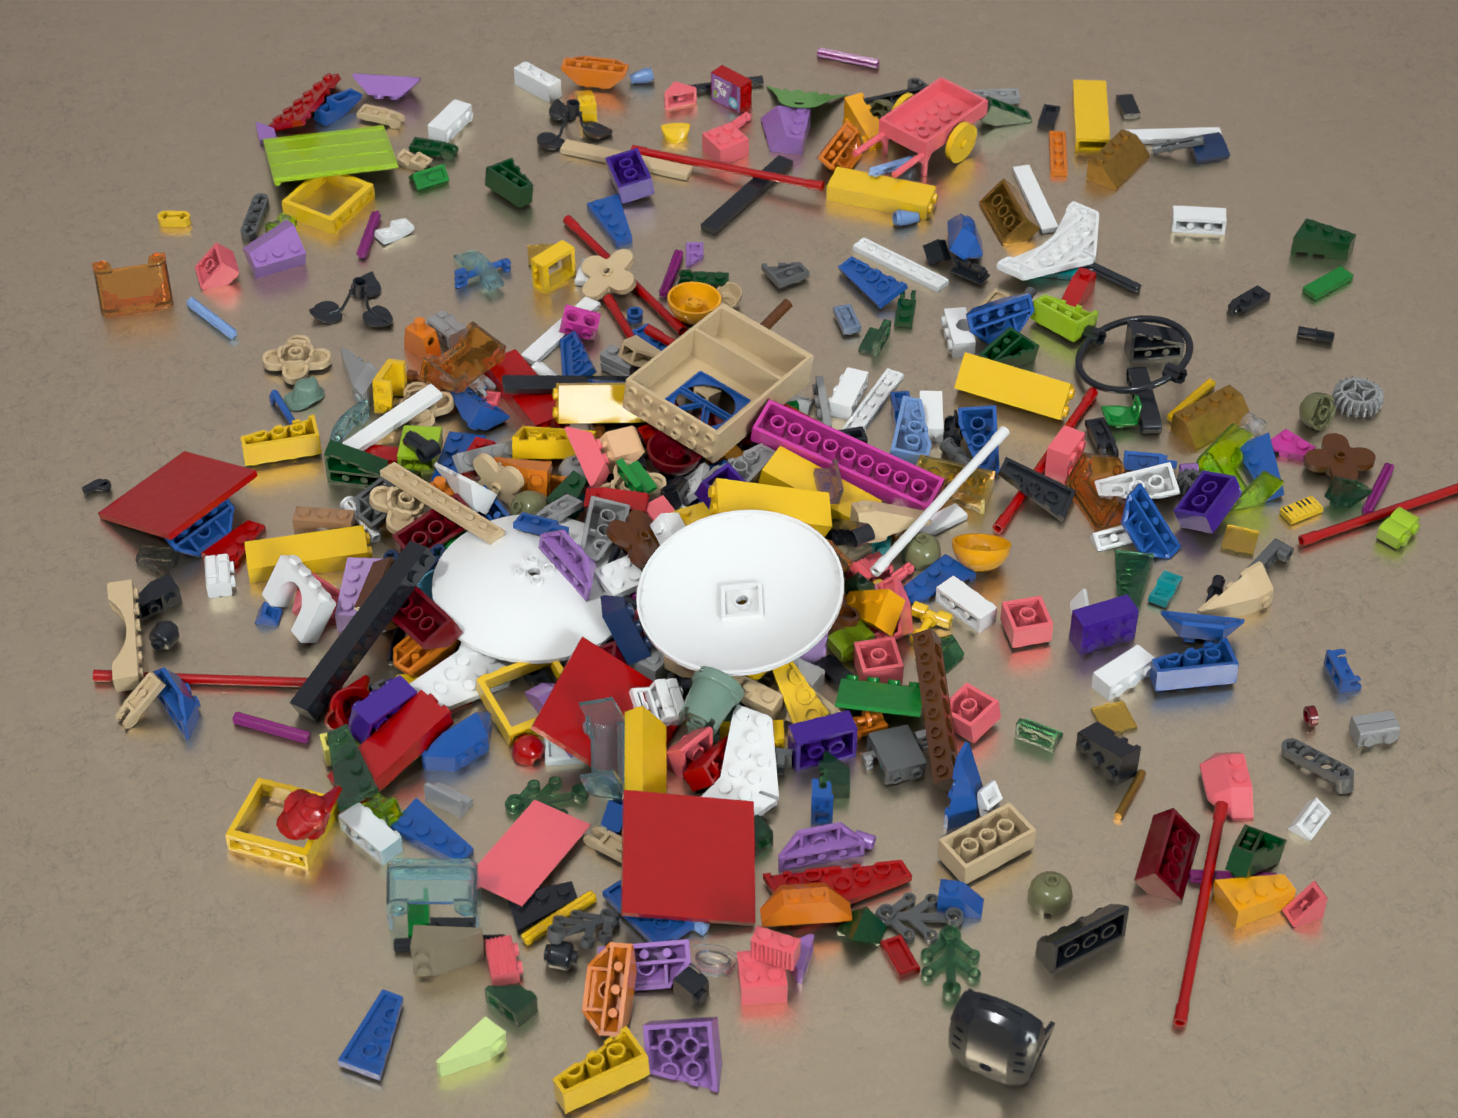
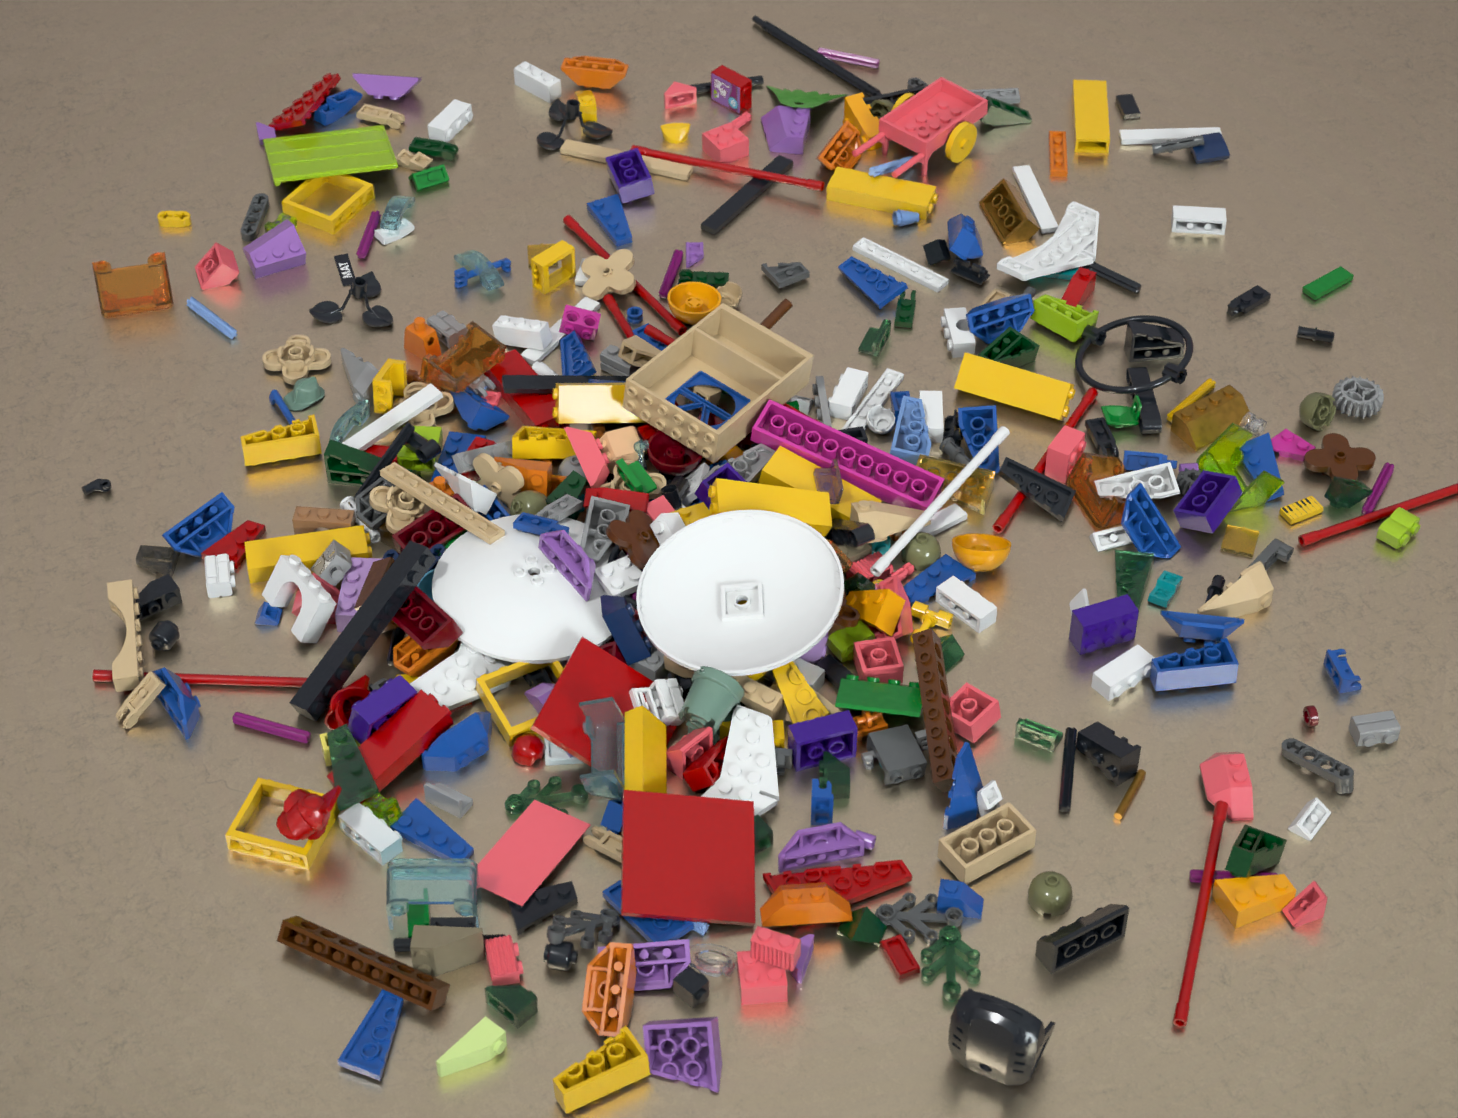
(177, 495): red tile -> none
(333, 563): none -> light grey torso
(345, 269): none -> black sticker
(363, 963): none -> reddish brown brick
(389, 456): none -> black axle
(394, 210): none -> clear light blue slope
(509, 182): dark green wedge -> none
(522, 332): none -> white brick
(540, 929): yellow axle -> none
(639, 447): none -> clear light blue hand
(642, 76): medium blue cone -> none
(817, 57): none -> black axle
(847, 319): sand blue plate -> none
(880, 419): none -> white hair
(1026, 621): coral brick -> none
(1048, 117): black tile -> none
(1067, 769): none -> black axle
(1115, 716): clear yellow piece -> none
(1117, 160): pearl gold slope -> none
(1167, 856): dark red slope -> none
(1323, 240): dark green wedge -> none

